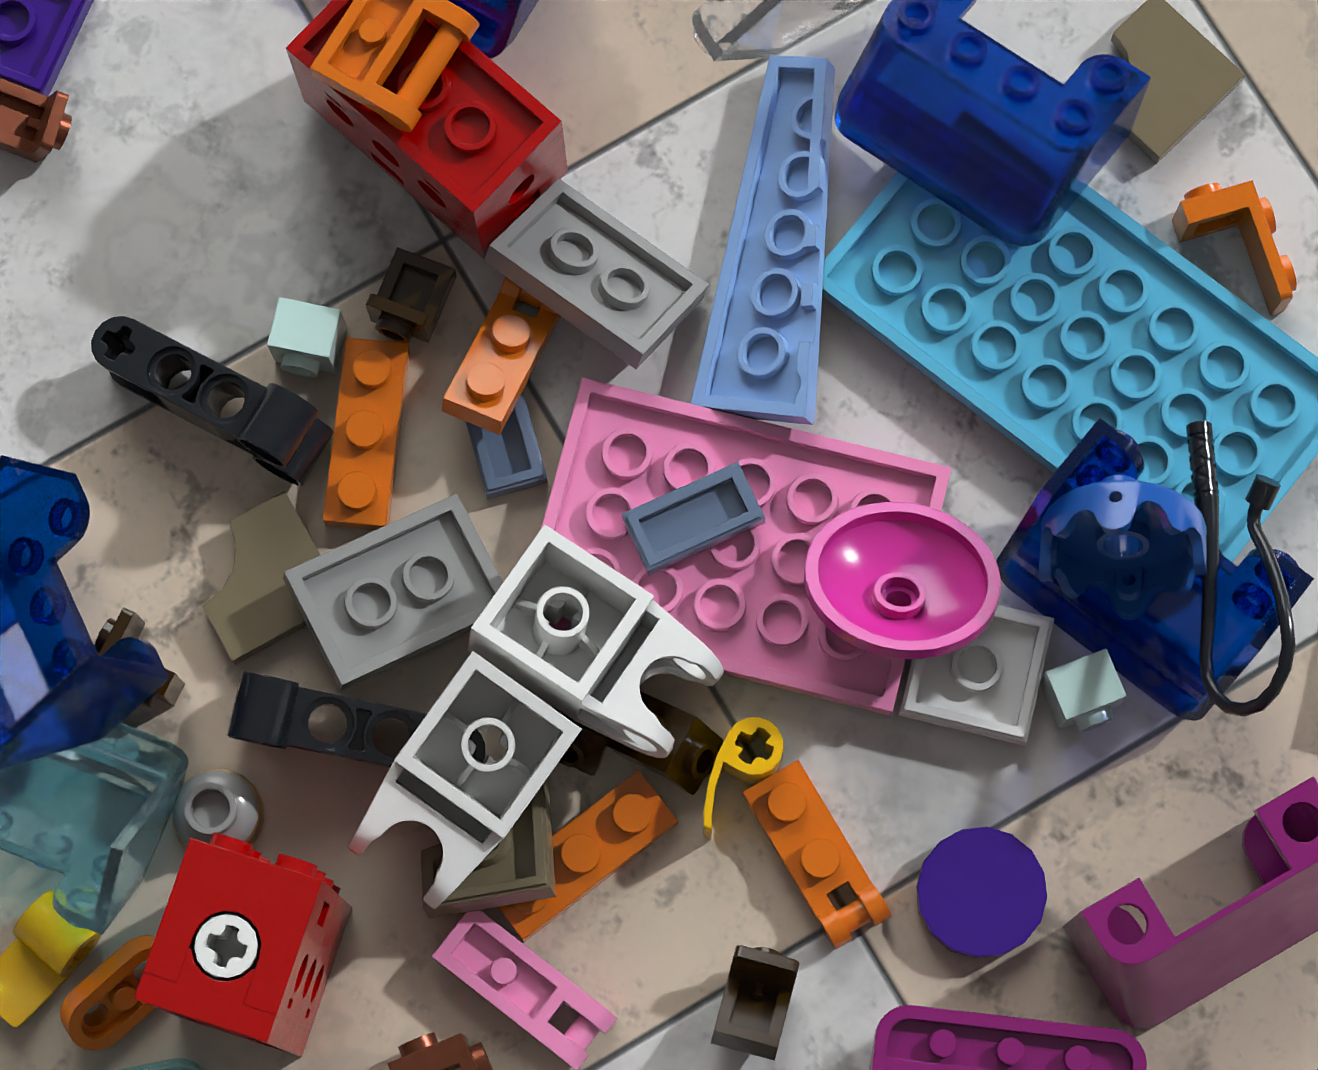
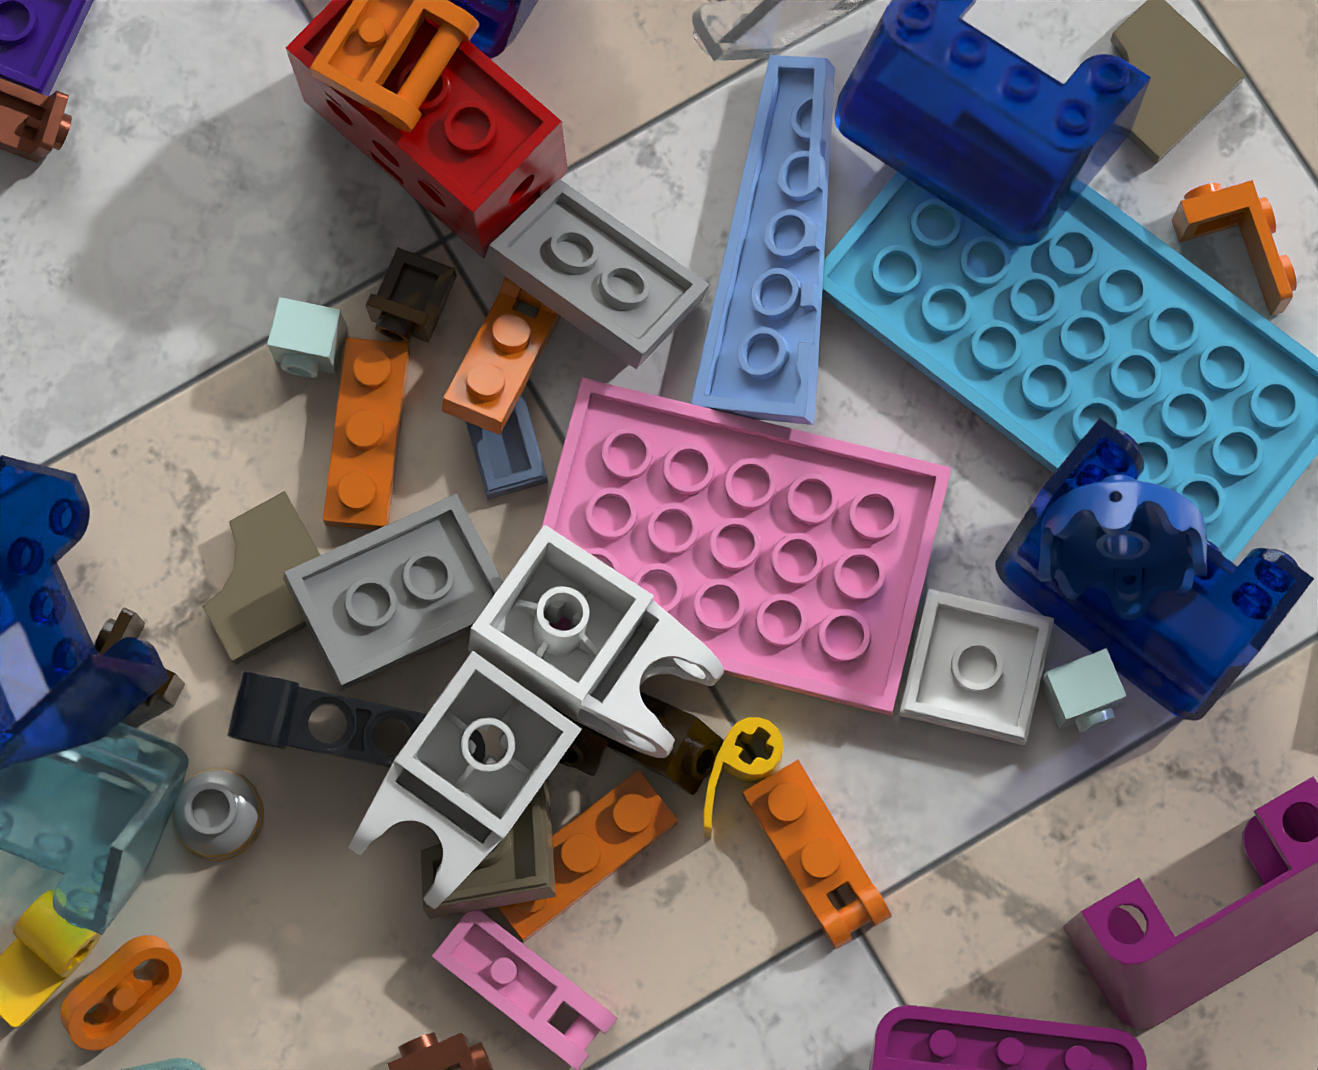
(245, 943): red piece -> none
(271, 426): black piece -> none
(693, 518): sand blue tile -> none
(755, 1001): dark brown bracket -> none
(902, 580): dark pink dish -> none
(981, 892): dark purple tile -> none
(1261, 497): black piece -> none

